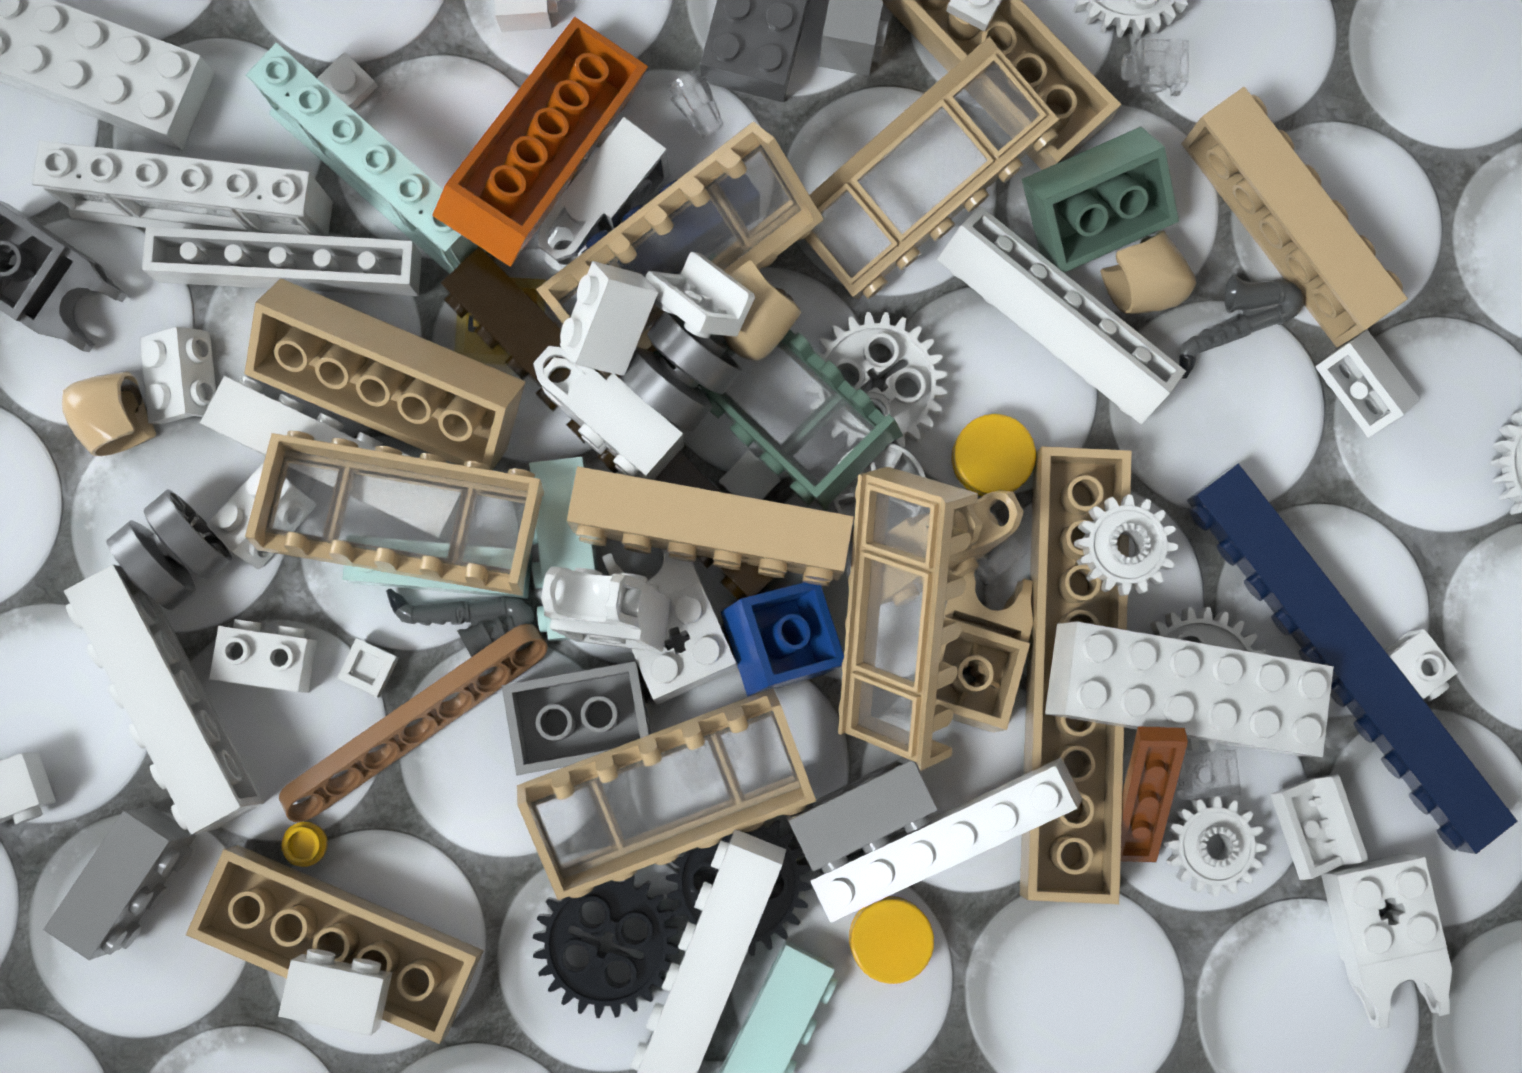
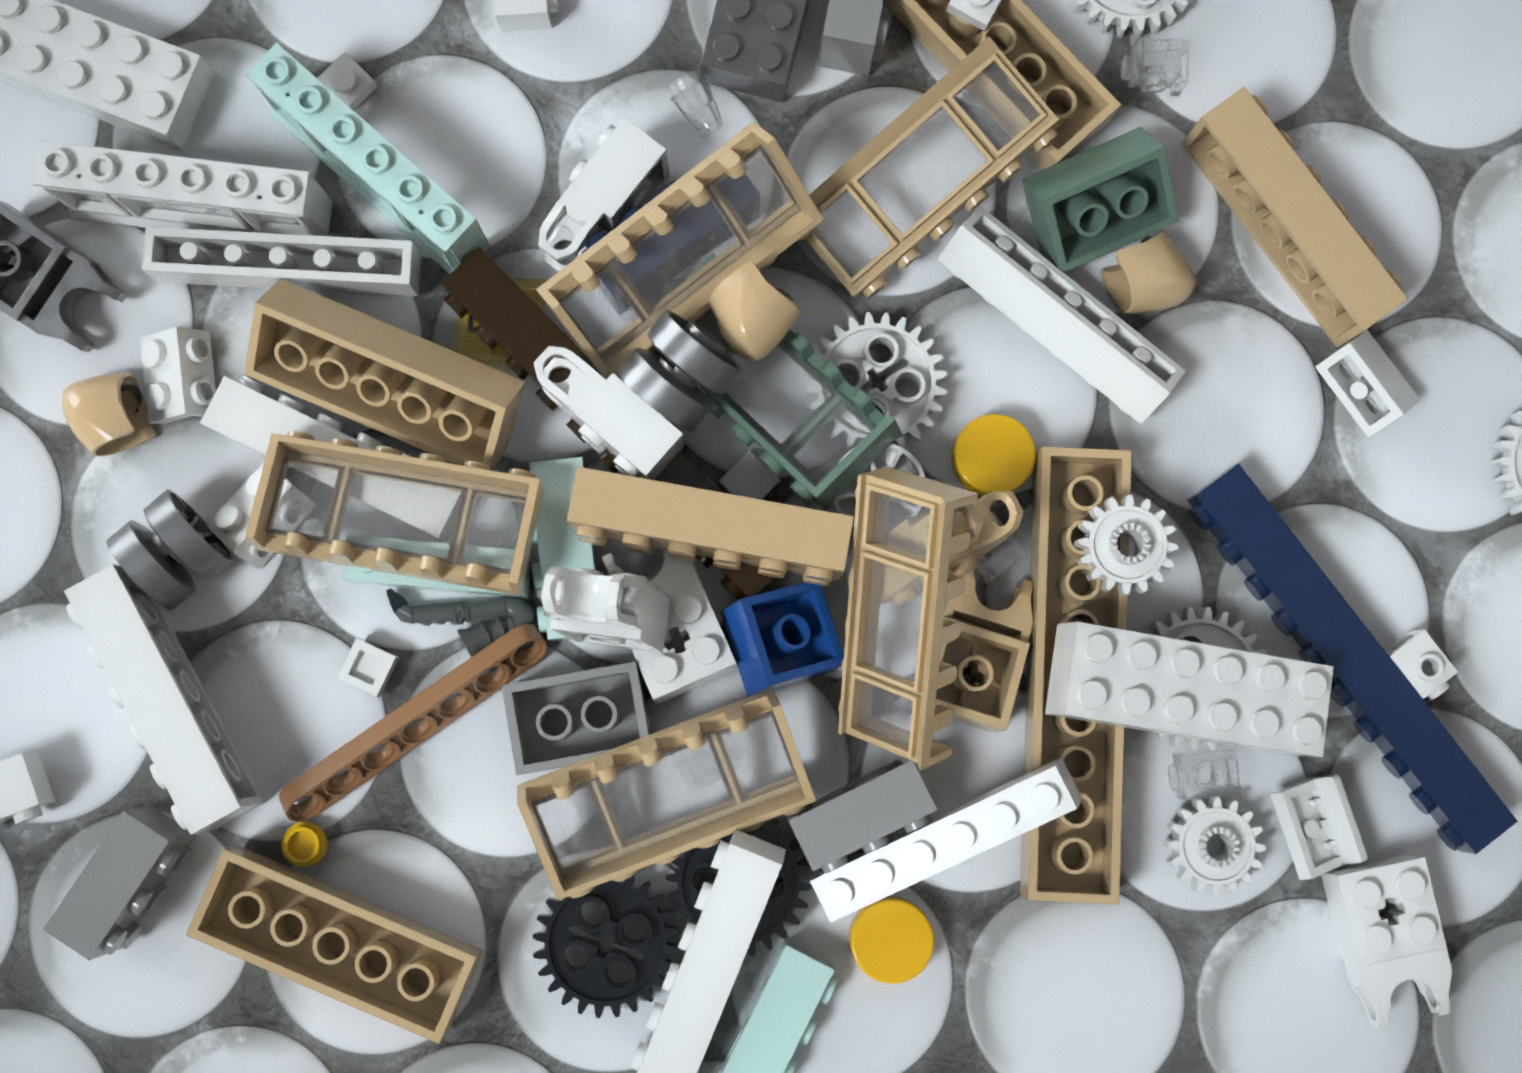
(263, 658): white brick -> none
(335, 992): white brick -> none
(539, 142): orange brick -> none
(607, 318): white brick -> none
(703, 297): white bracket -> none
(1150, 790): dark orange plate -> none
(1262, 306): dark grey piece -> none

